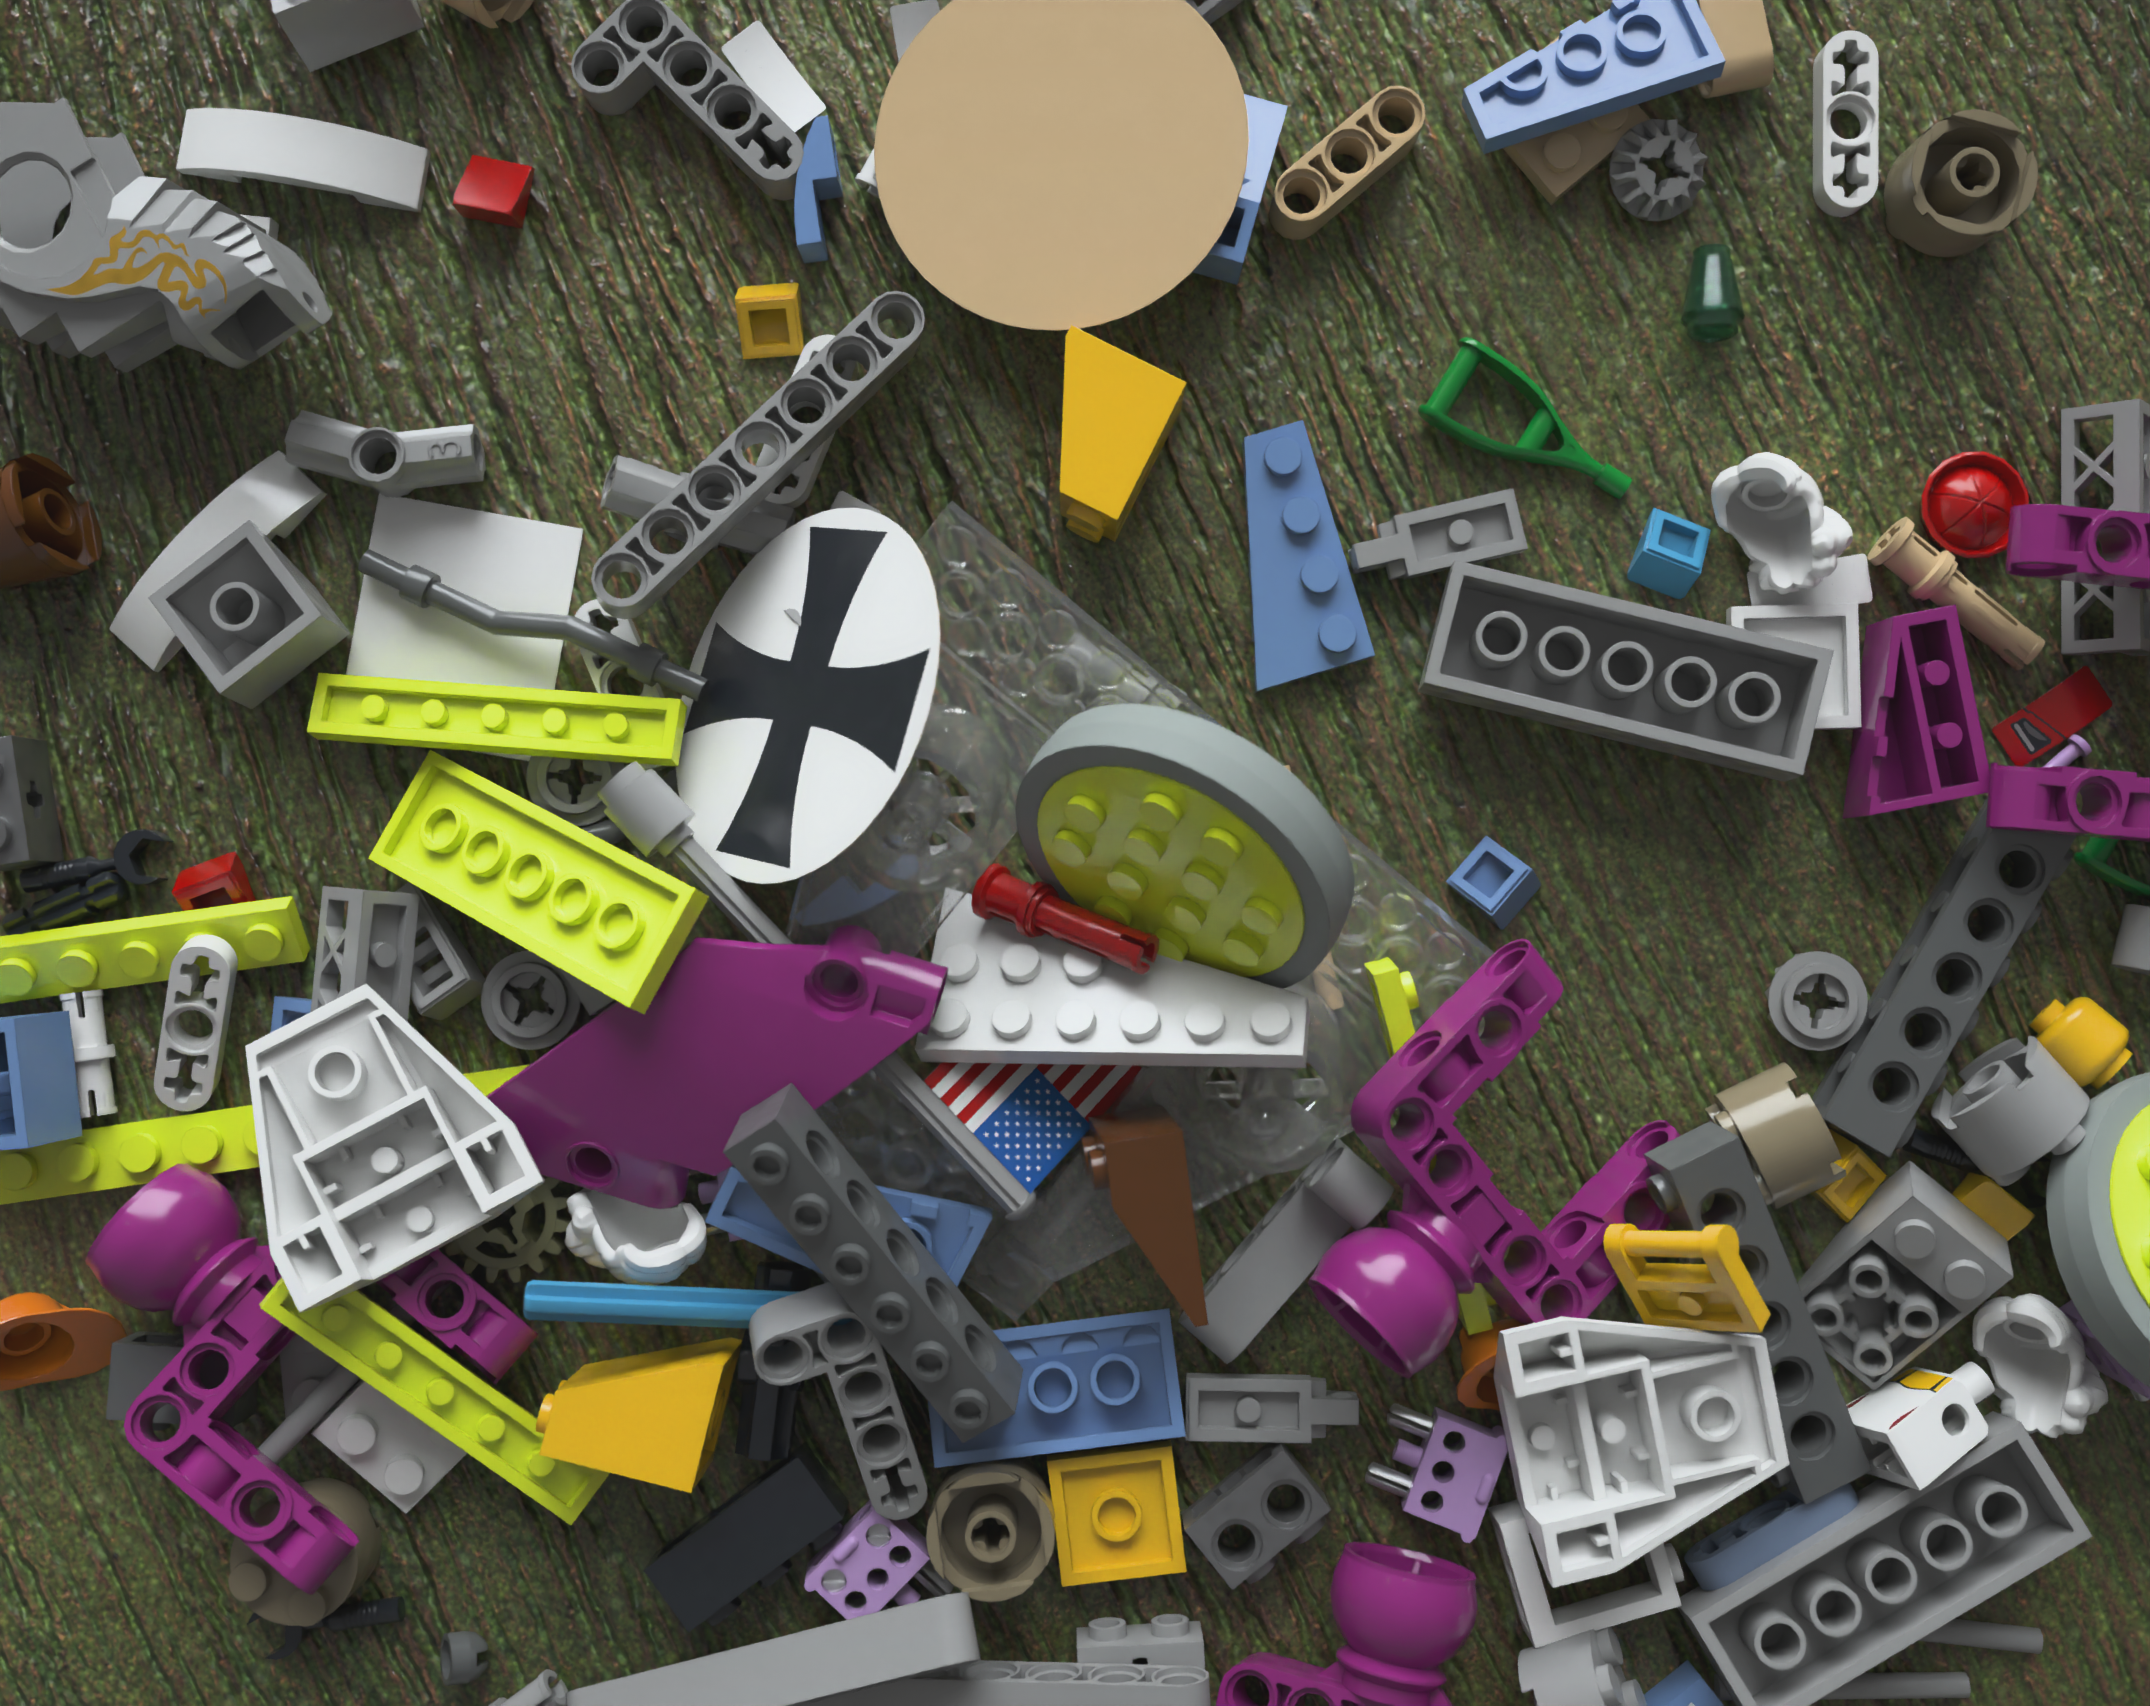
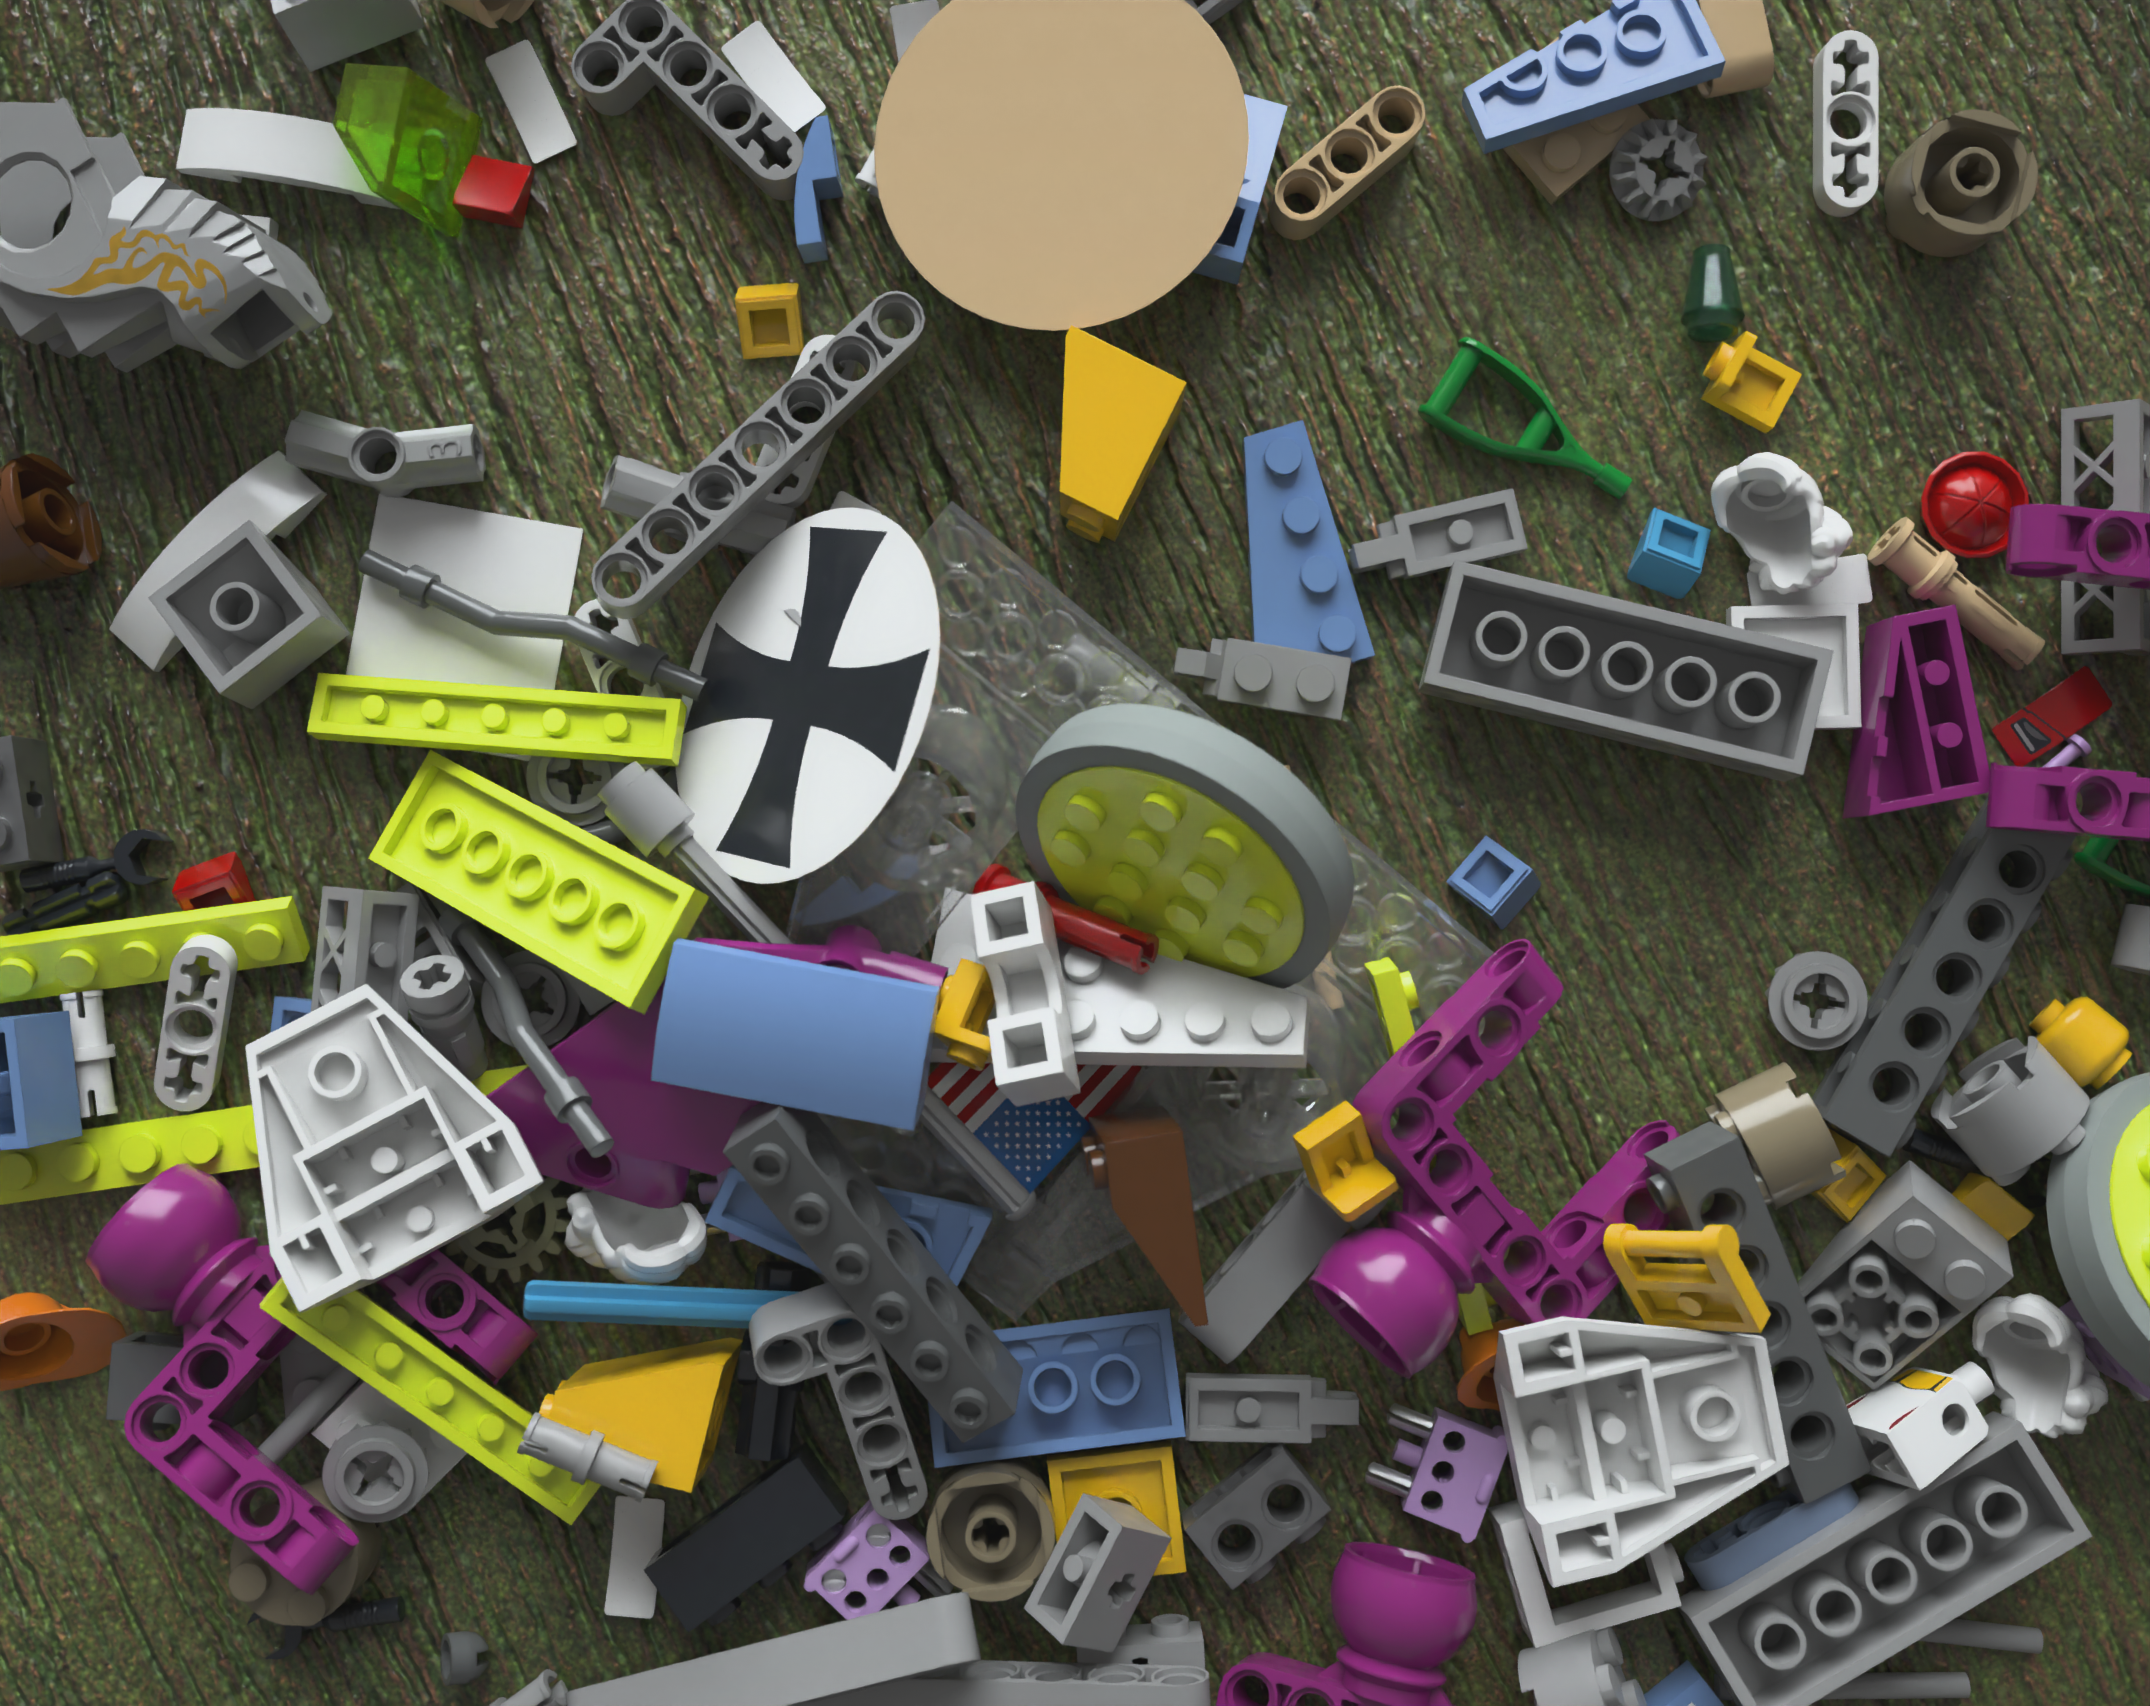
(382, 1498): none -> light grey gear
(407, 140): none -> clear neon green slope
(442, 1007): none -> light grey axle
(531, 101): none -> white sticker
(564, 1094): none -> dark grey bar
(587, 1456): none -> light grey pin
(634, 1542): none -> white sticker
(795, 1034): none -> medium blue slope
(963, 1013): none -> yellow bracket
(1032, 1026): none -> white arch
(1097, 1573): none -> light grey brick
(1269, 677): none -> light grey hinge
(1342, 1162): none -> yellow bracket
(1748, 383): none -> yellow bracket

